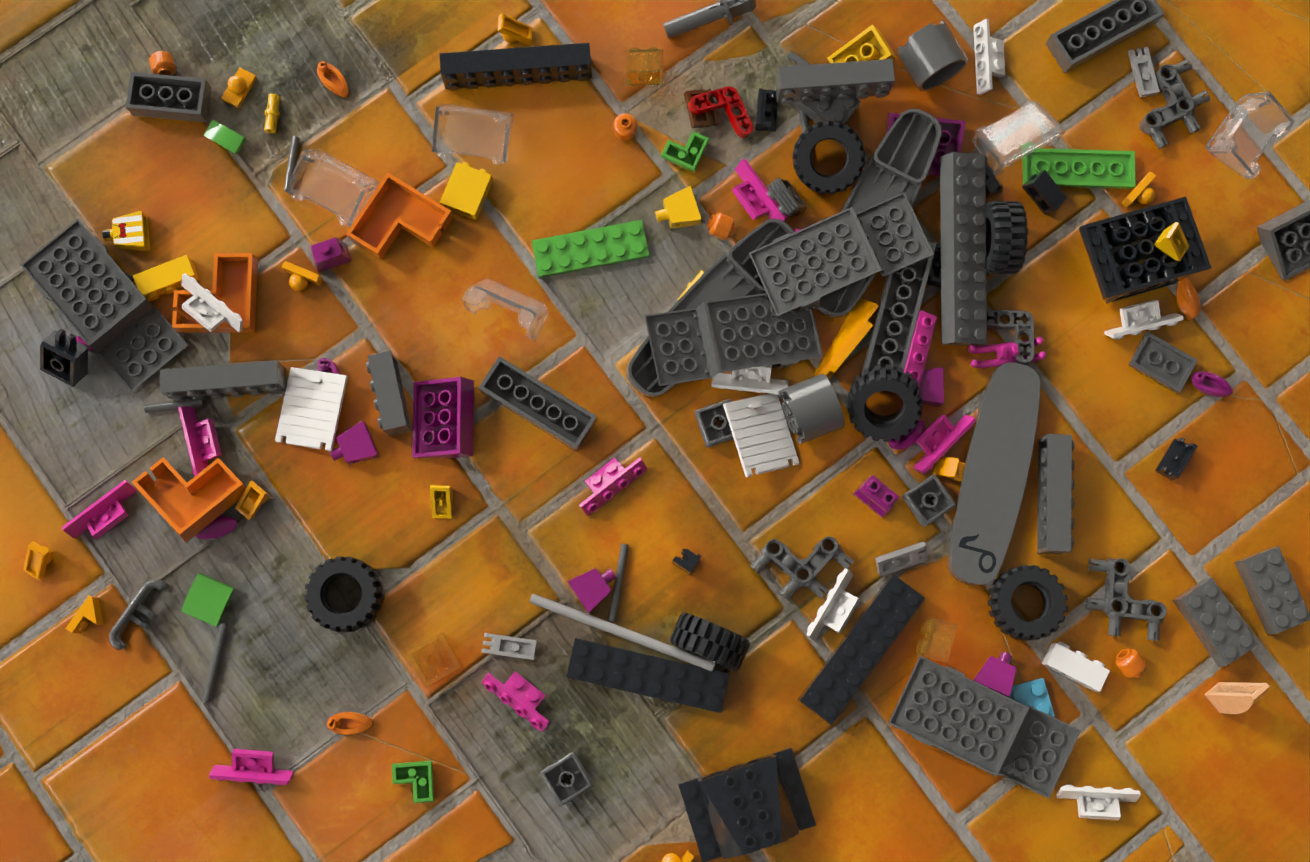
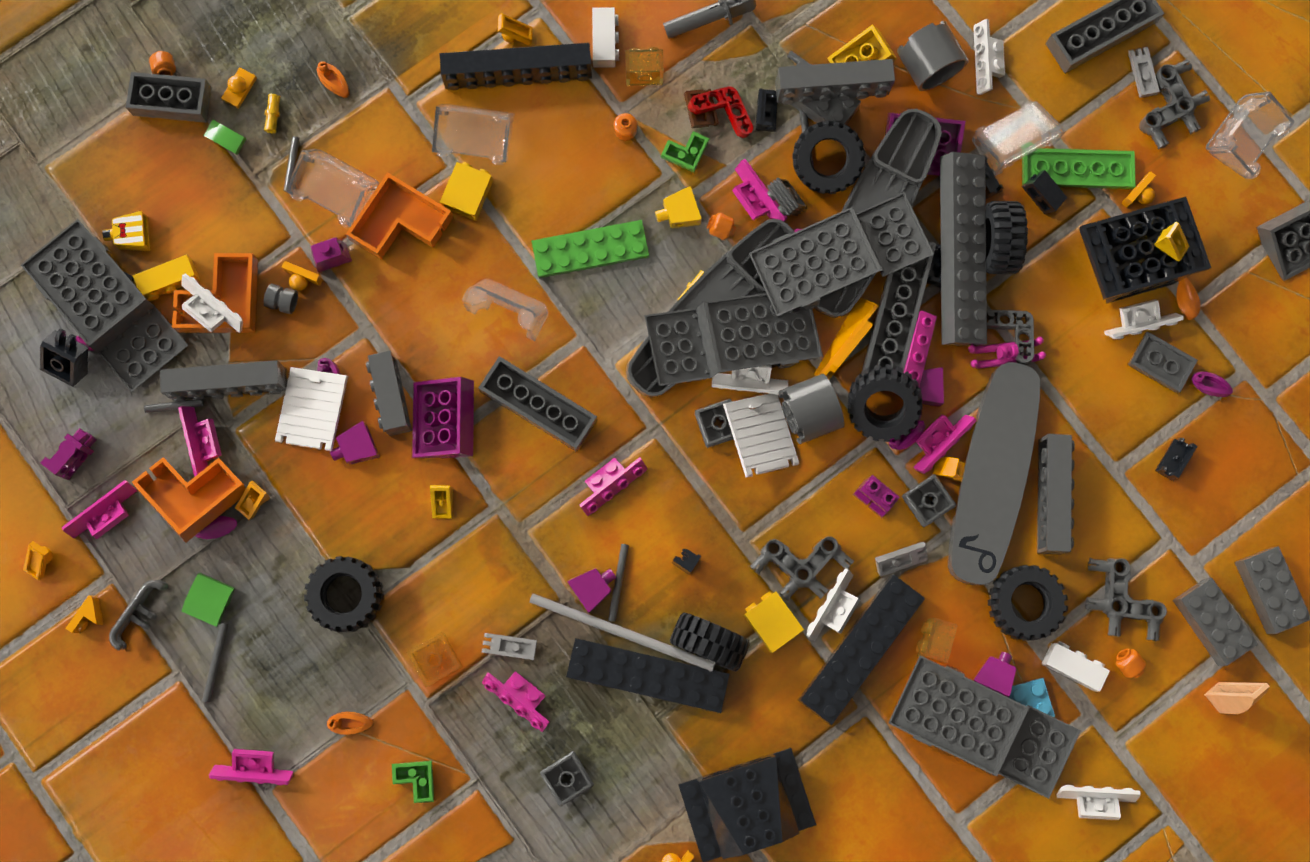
(70, 454): none -> magenta hips
(284, 299): none -> dark grey wheel
(605, 37): none -> white brick
(773, 621): none -> yellow brick

